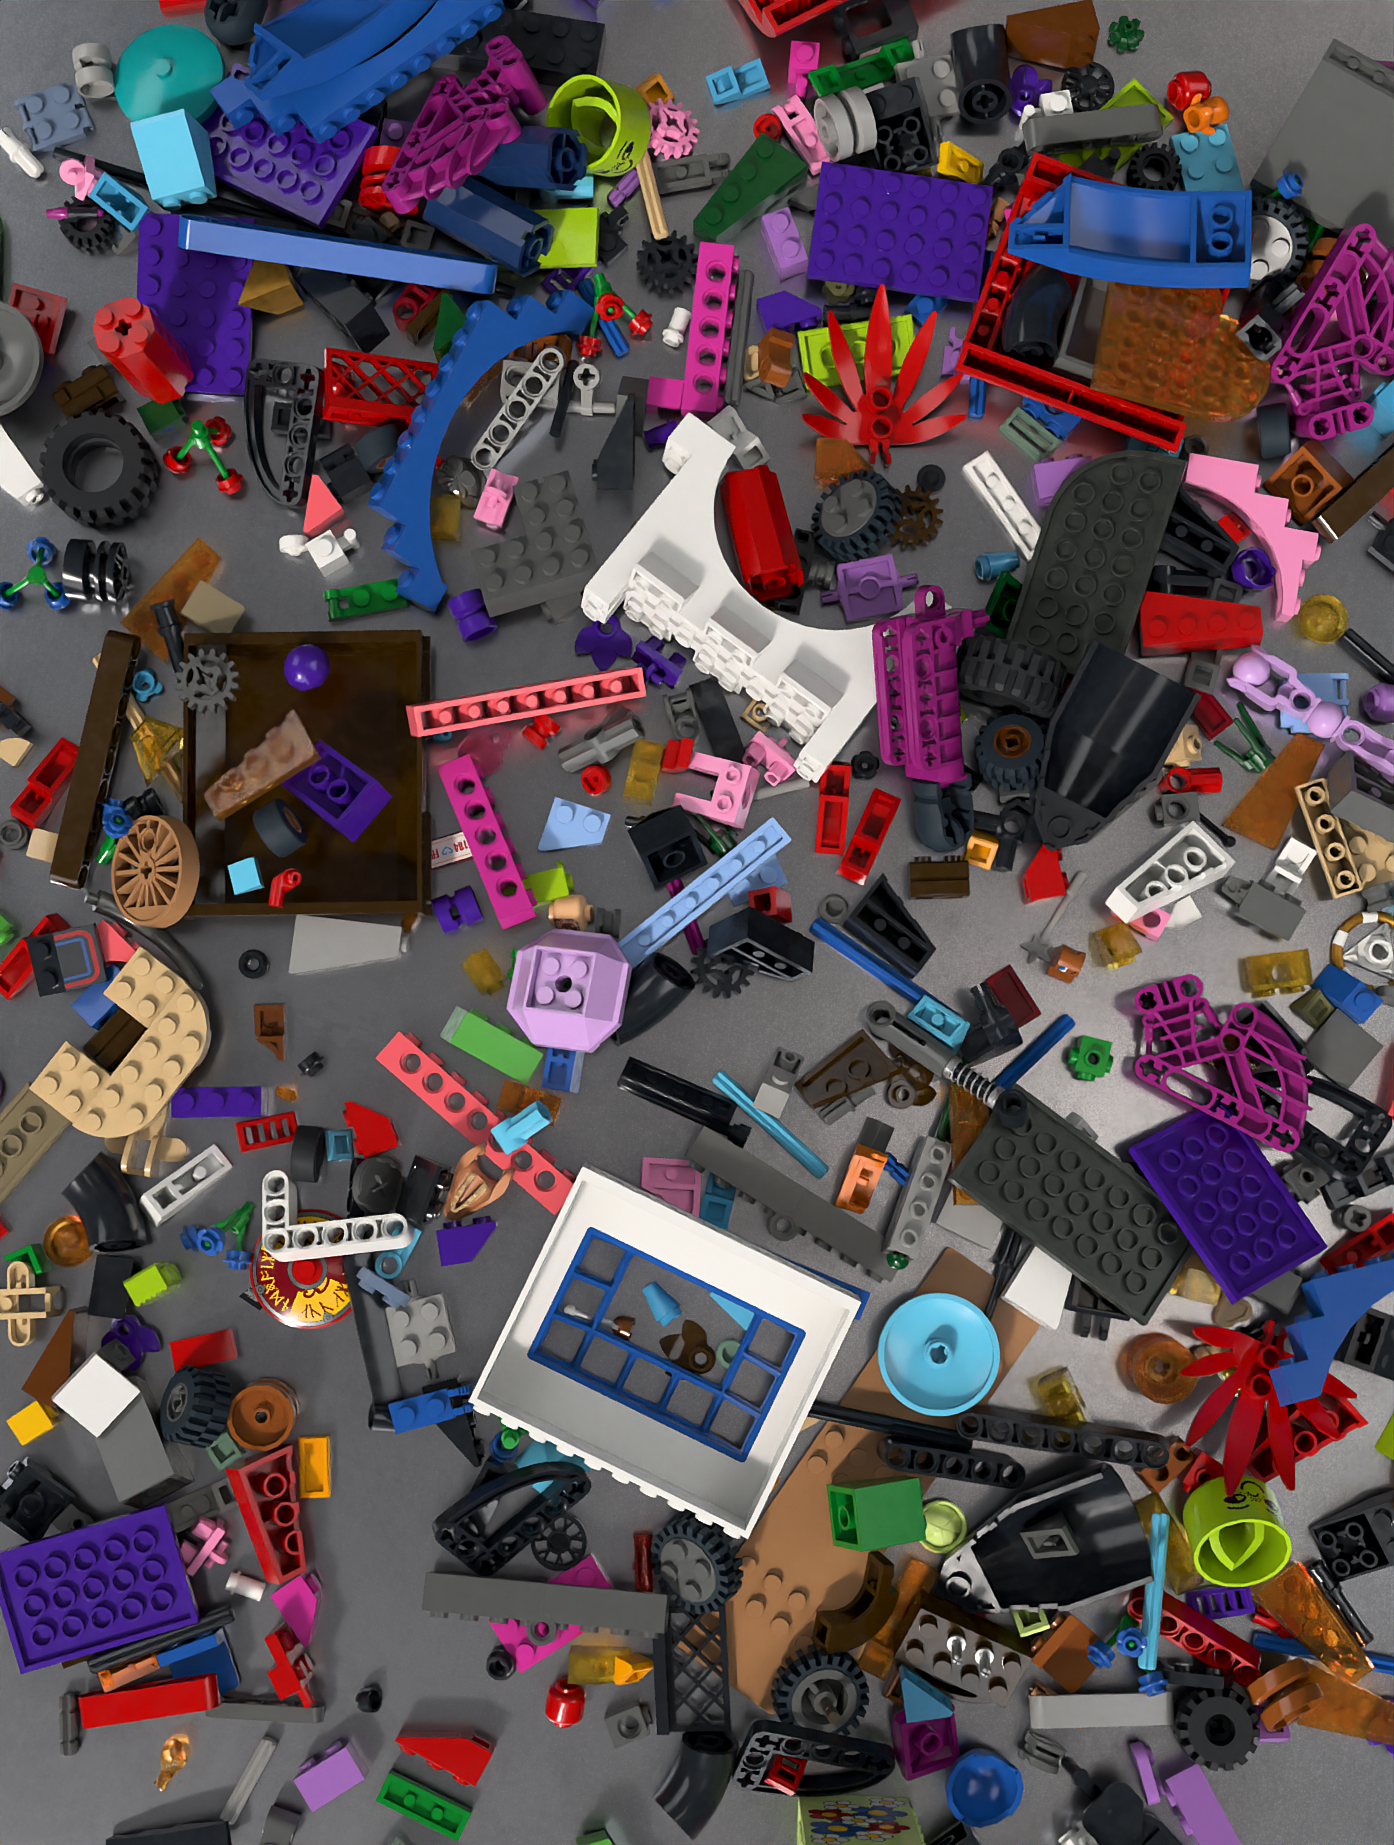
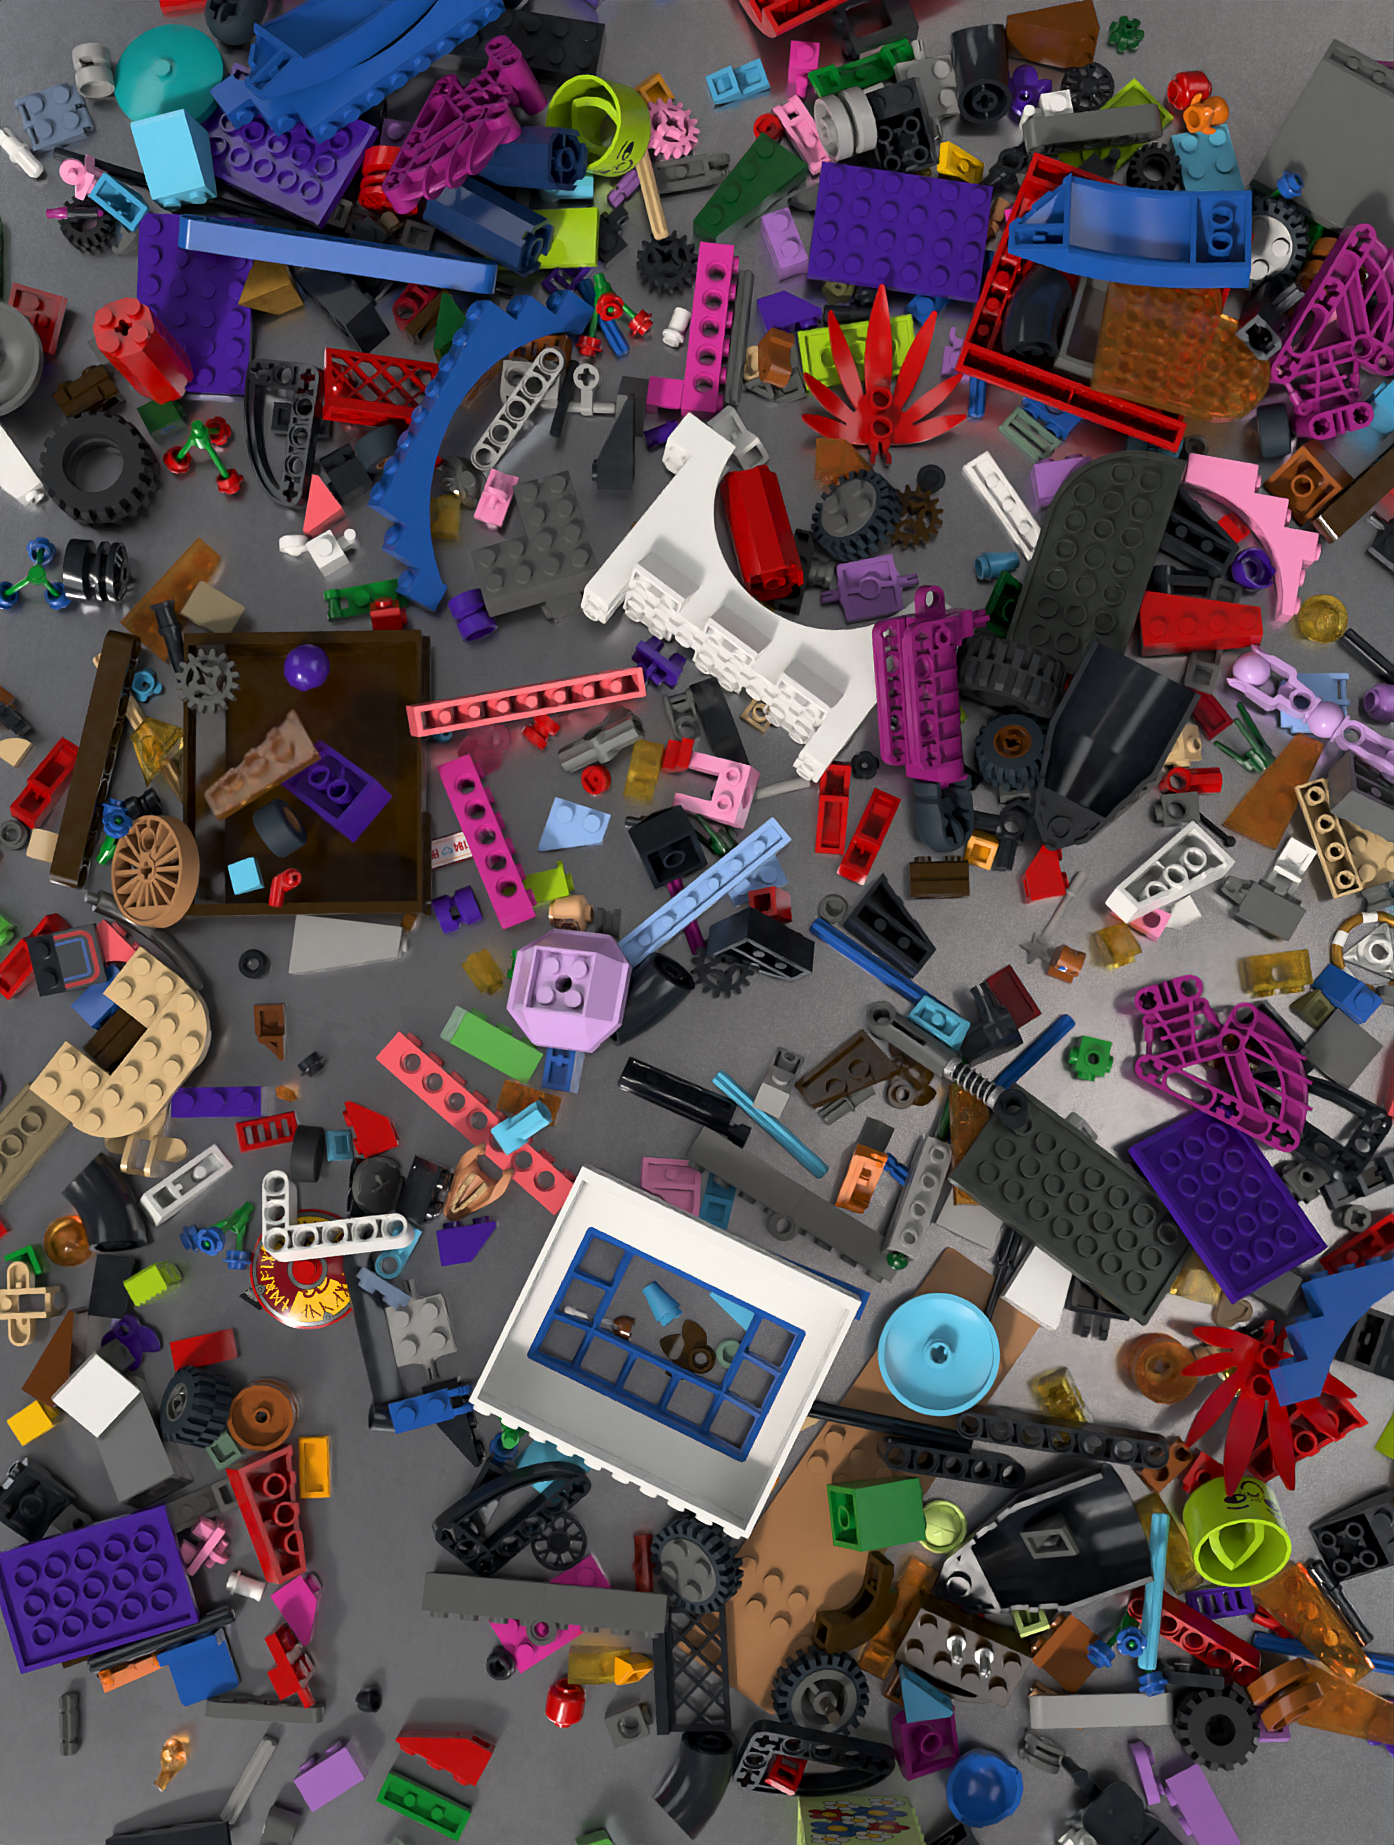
(150, 1700): red beam -> none
(387, 614): none -> red brick
(603, 645): dark purple plate -> none
(771, 755): bright pink hips -> none

